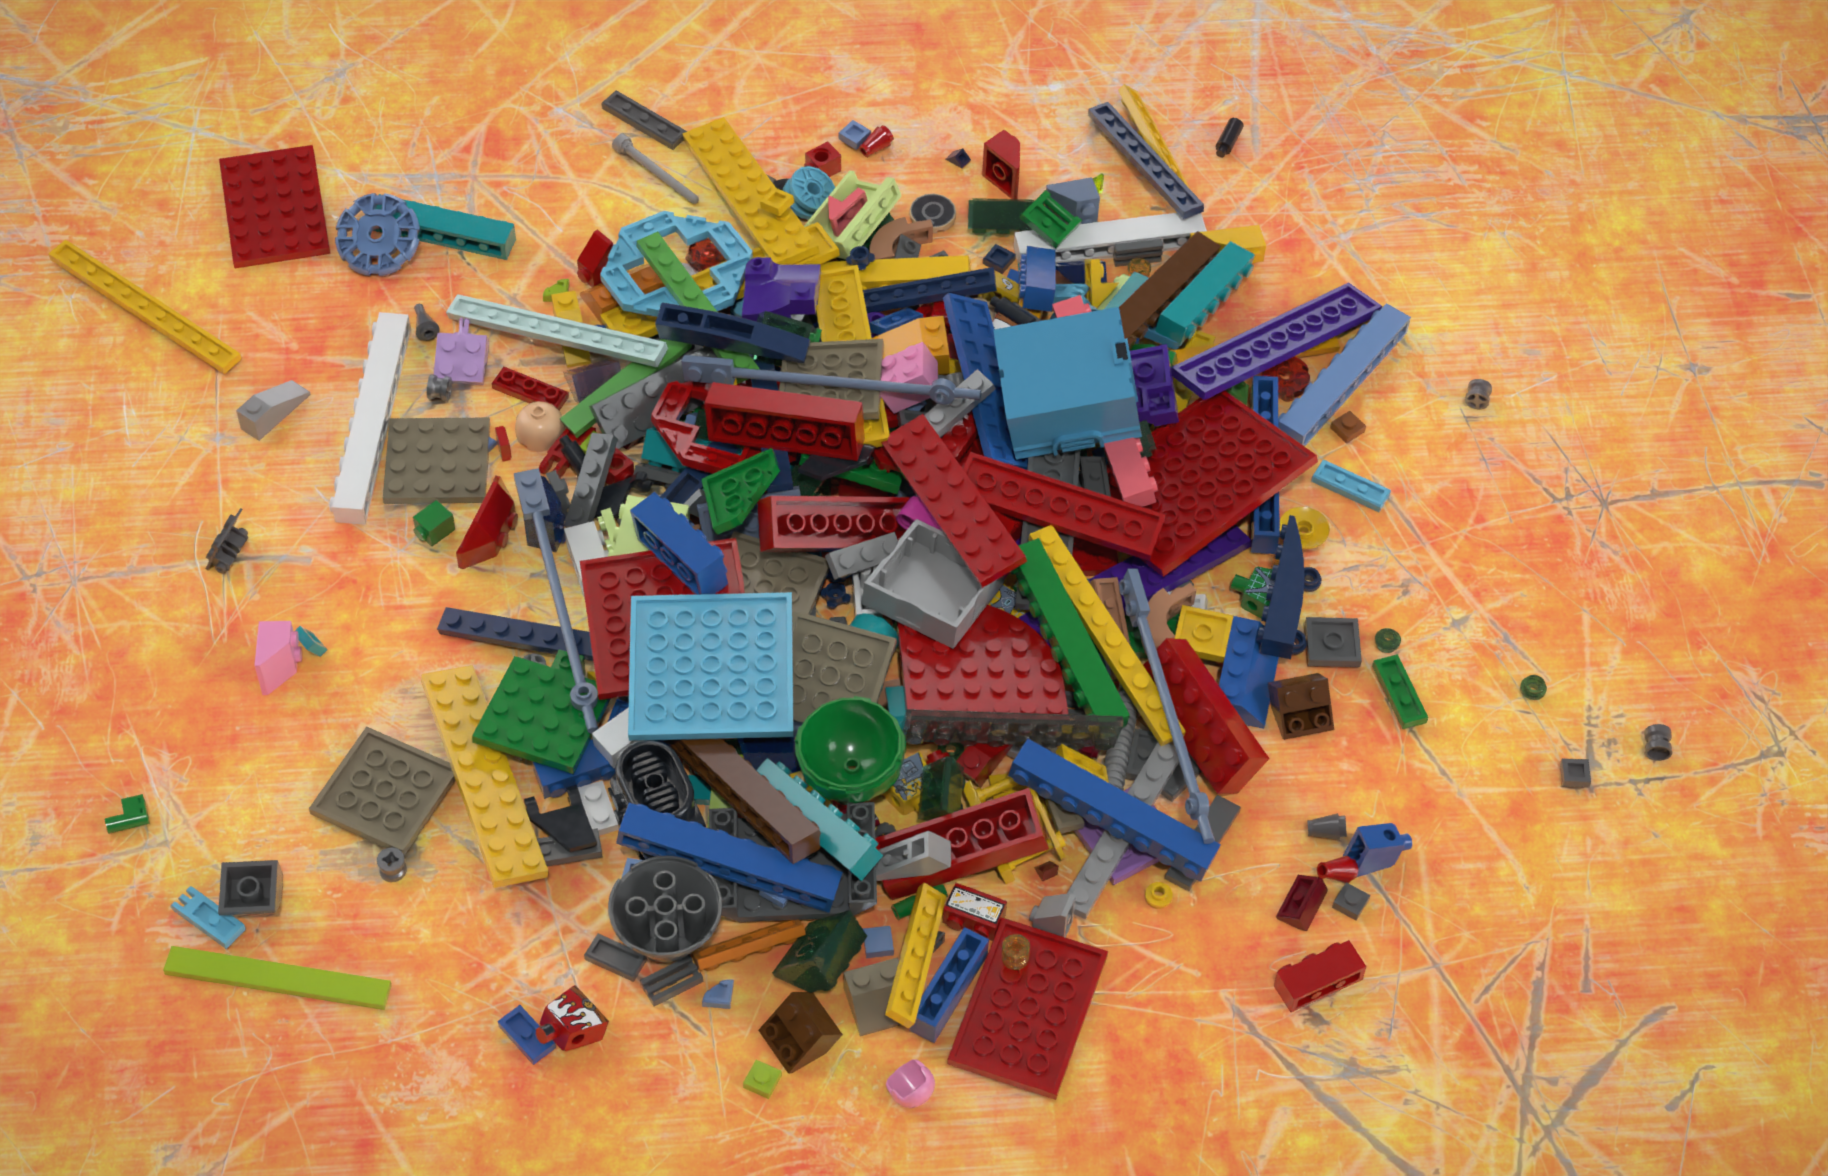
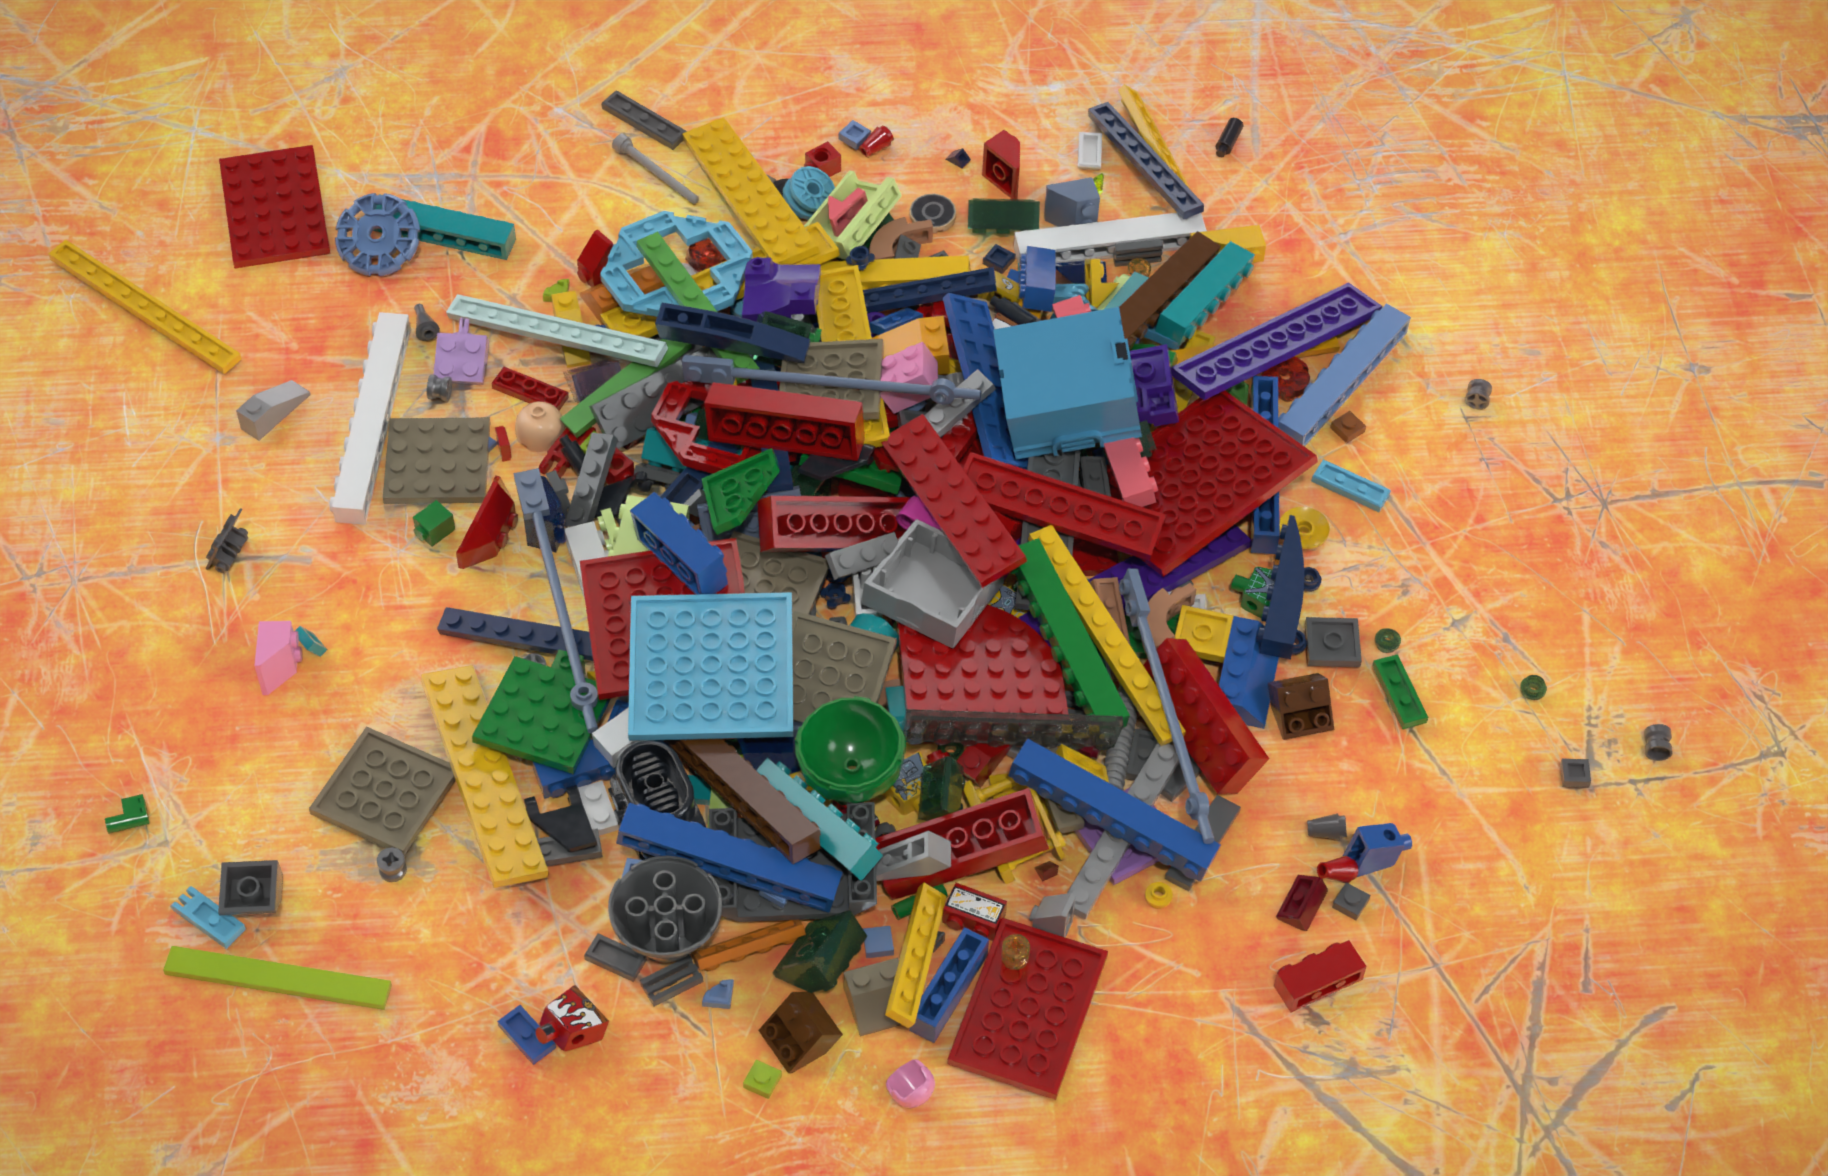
(777, 201): yellow plate -> none
(1047, 223): green plate -> none
(1089, 151): none -> white tile

